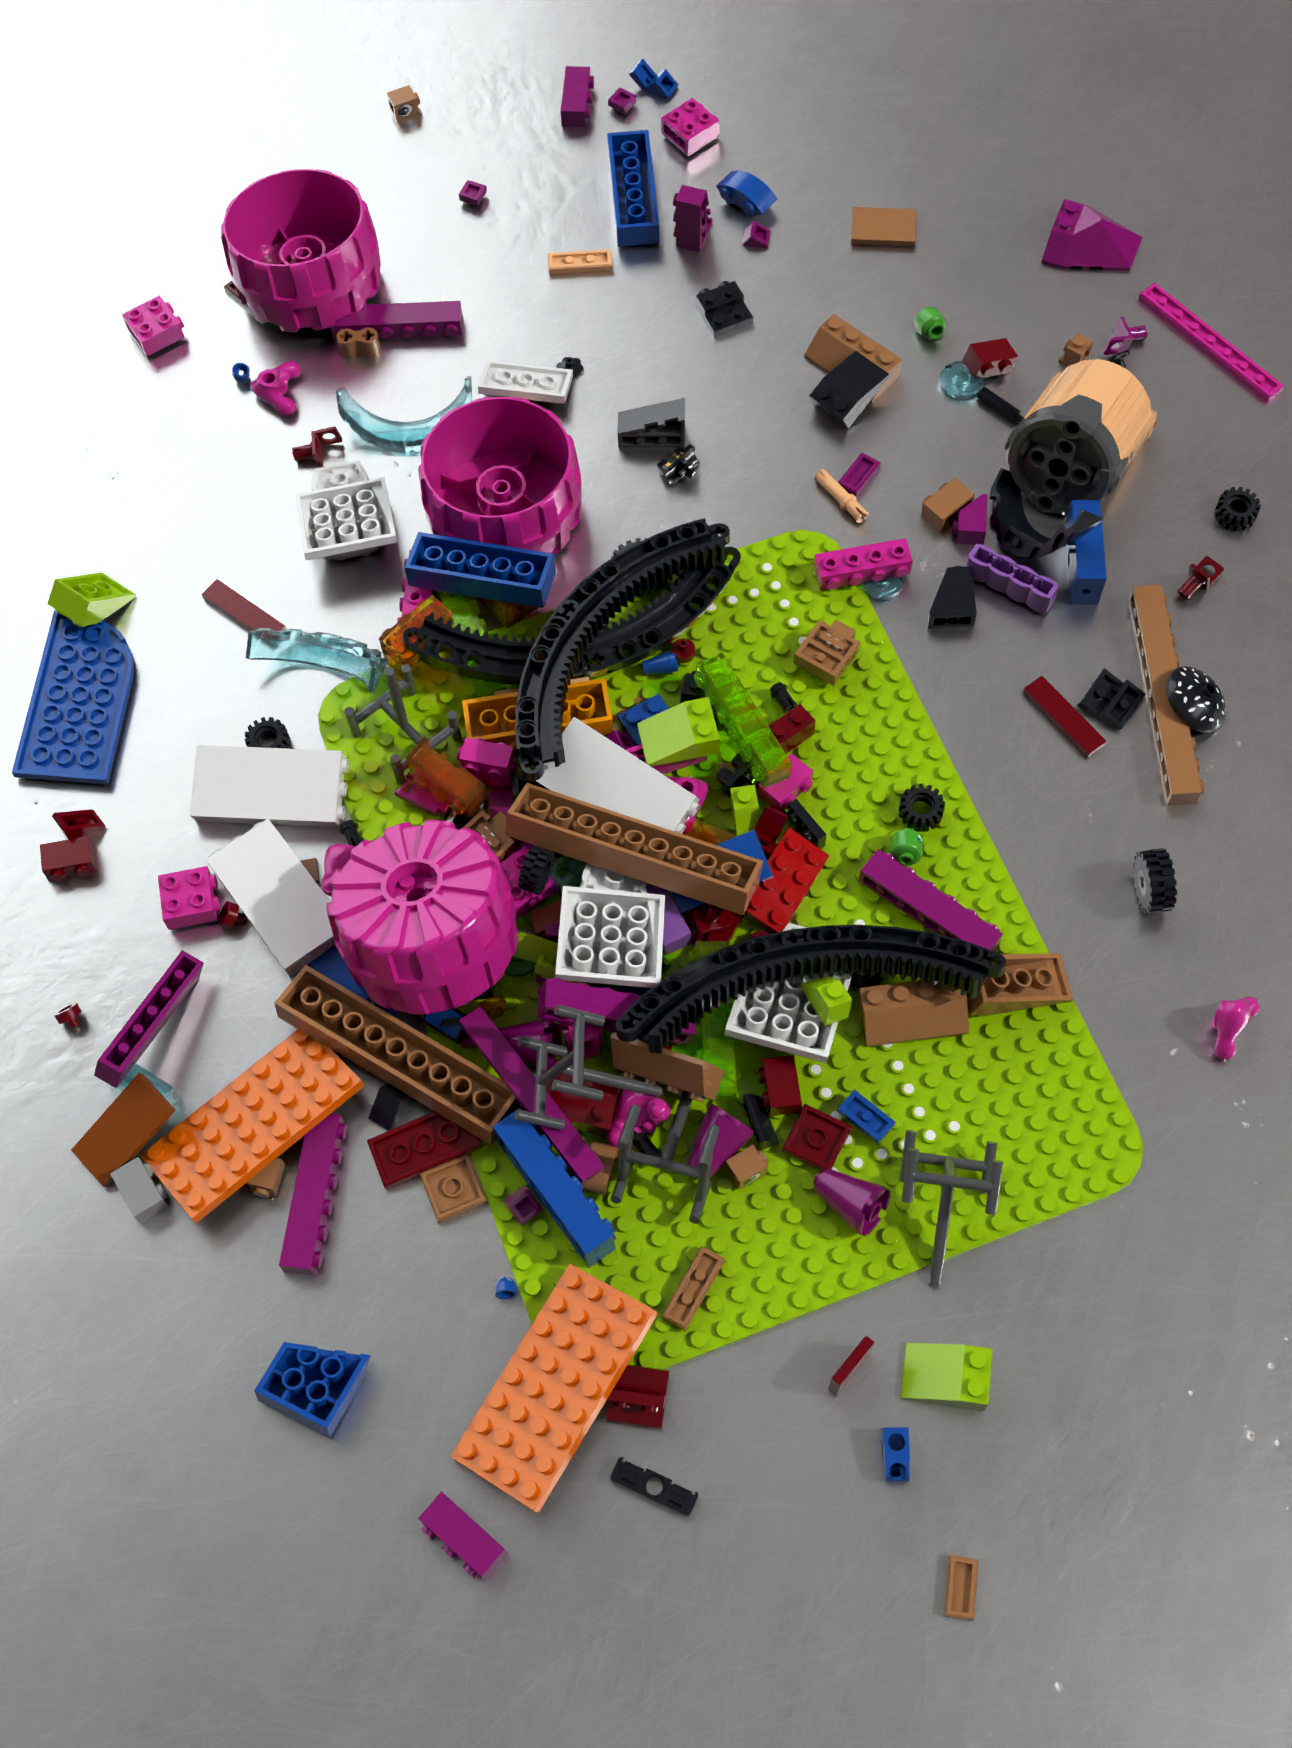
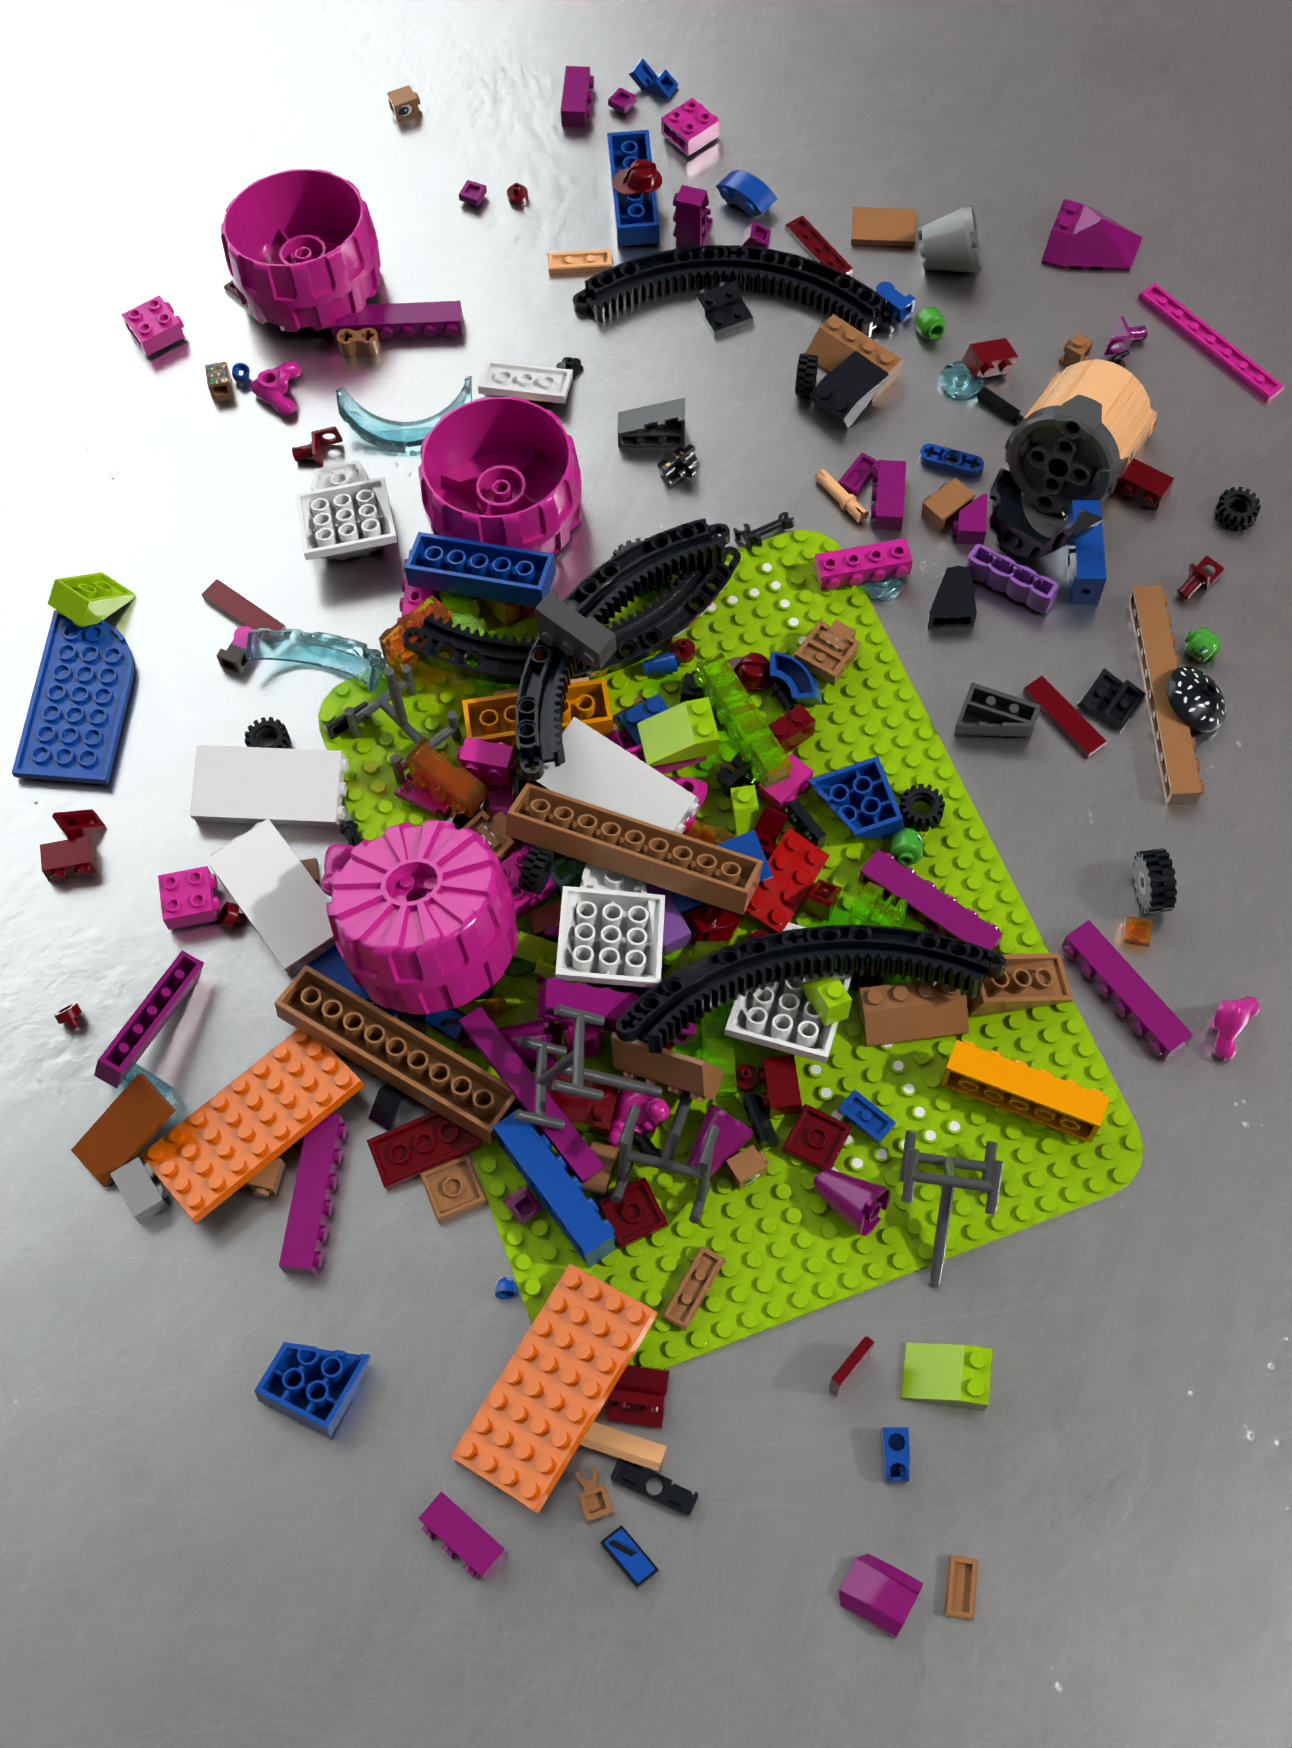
(219, 380): none -> brick
(235, 656): none -> dark brown leg
(340, 724): none -> black slope
(517, 194): none -> dark red tile
(573, 633): none -> dark grey wedge
(595, 1498): none -> medium nougat plate
(624, 1446): none -> light nougat tile
(629, 1557): none -> slope
(636, 1214): none -> dark red tile
(638, 178): none -> dark red piece
(746, 1078): none -> dark red tile
(748, 268): none -> black gear
(752, 671): none -> dark red piece
(754, 537): none -> black bar
(796, 676): none -> blue brick
(806, 374): none -> black tyre
(816, 245): none -> dark red tile
(822, 899): none -> slope
(861, 799): none -> blue wedge
(872, 910): none -> clear neon green wheel
(879, 1593): none -> magenta slope
(888, 495): none -> magenta brick
(896, 302): none -> blue leg
(951, 242): none -> light grey cone
(965, 470): none -> blue beam
(996, 714): none -> dark grey wedge
(1025, 1090): none -> light orange brick
(1126, 990): none -> magenta brick
(1137, 931): none -> clear orange plate
(1145, 484): none -> dark red brick
(1202, 644): none -> bright green head

